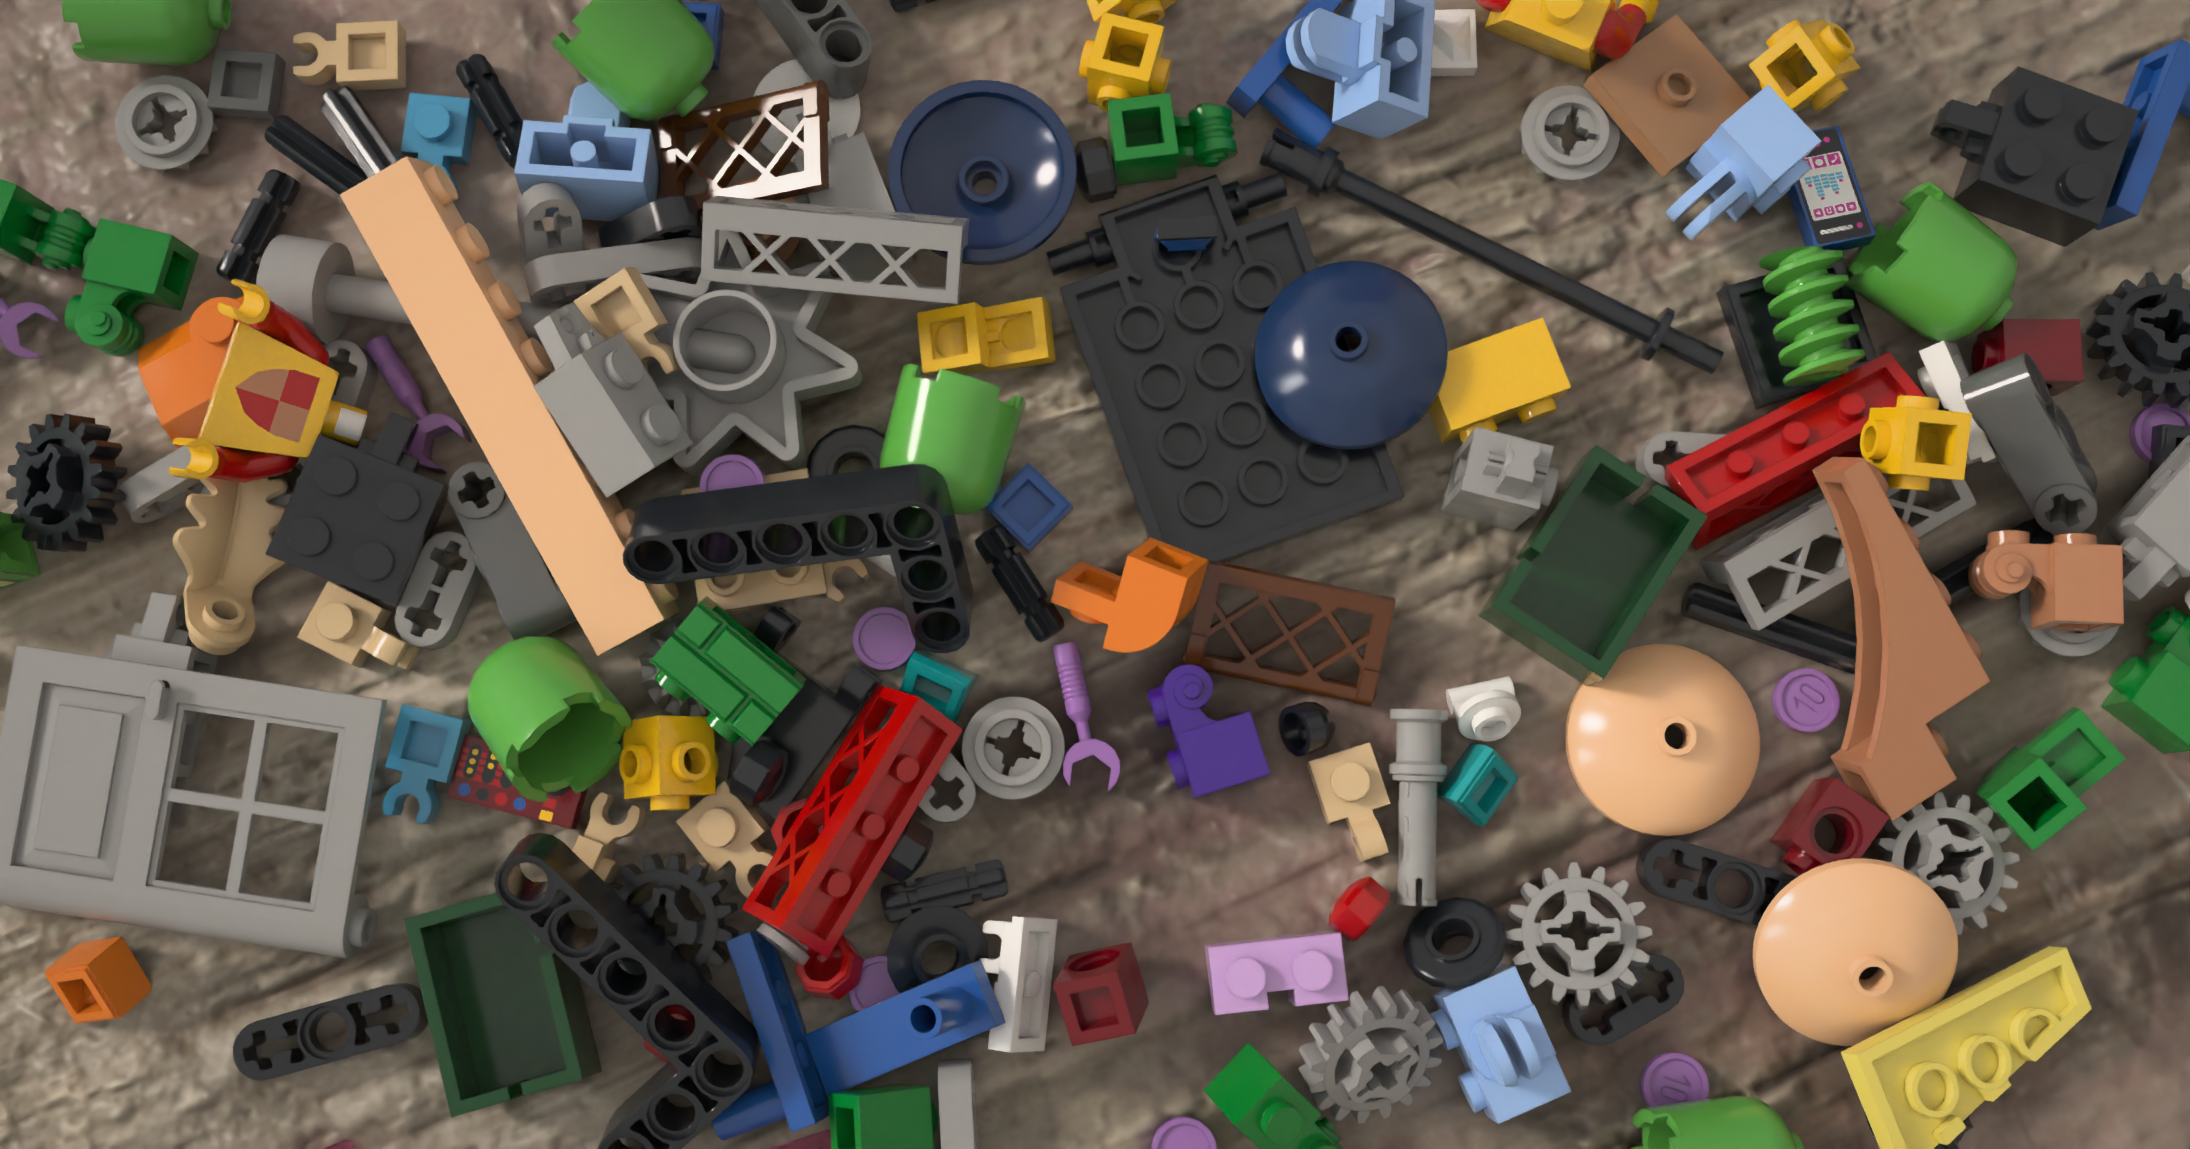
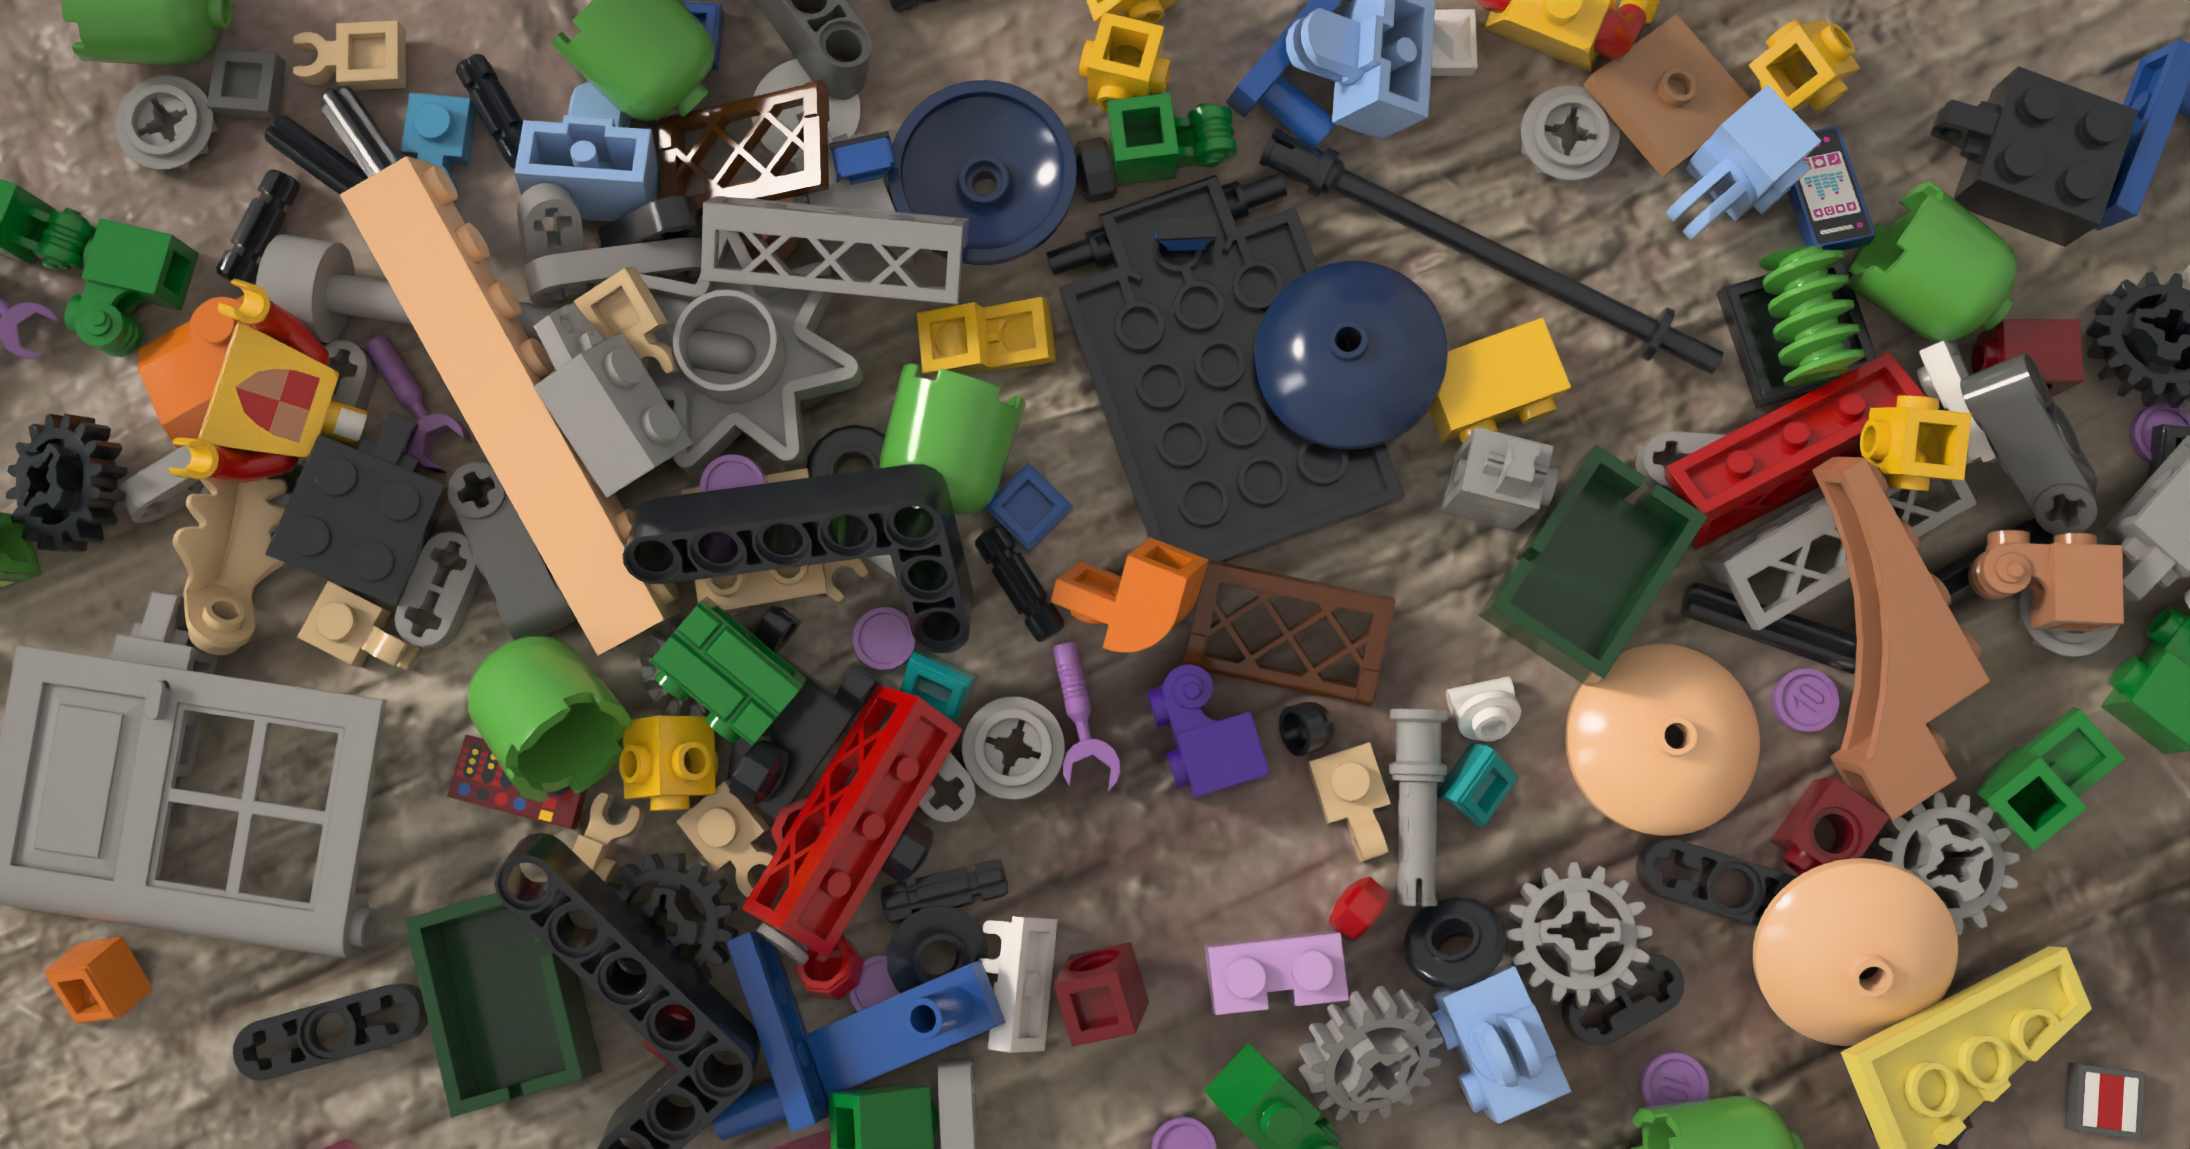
(425, 752): dark azure plate -> none
(863, 158): none -> blue piece
(2105, 1100): none -> tile

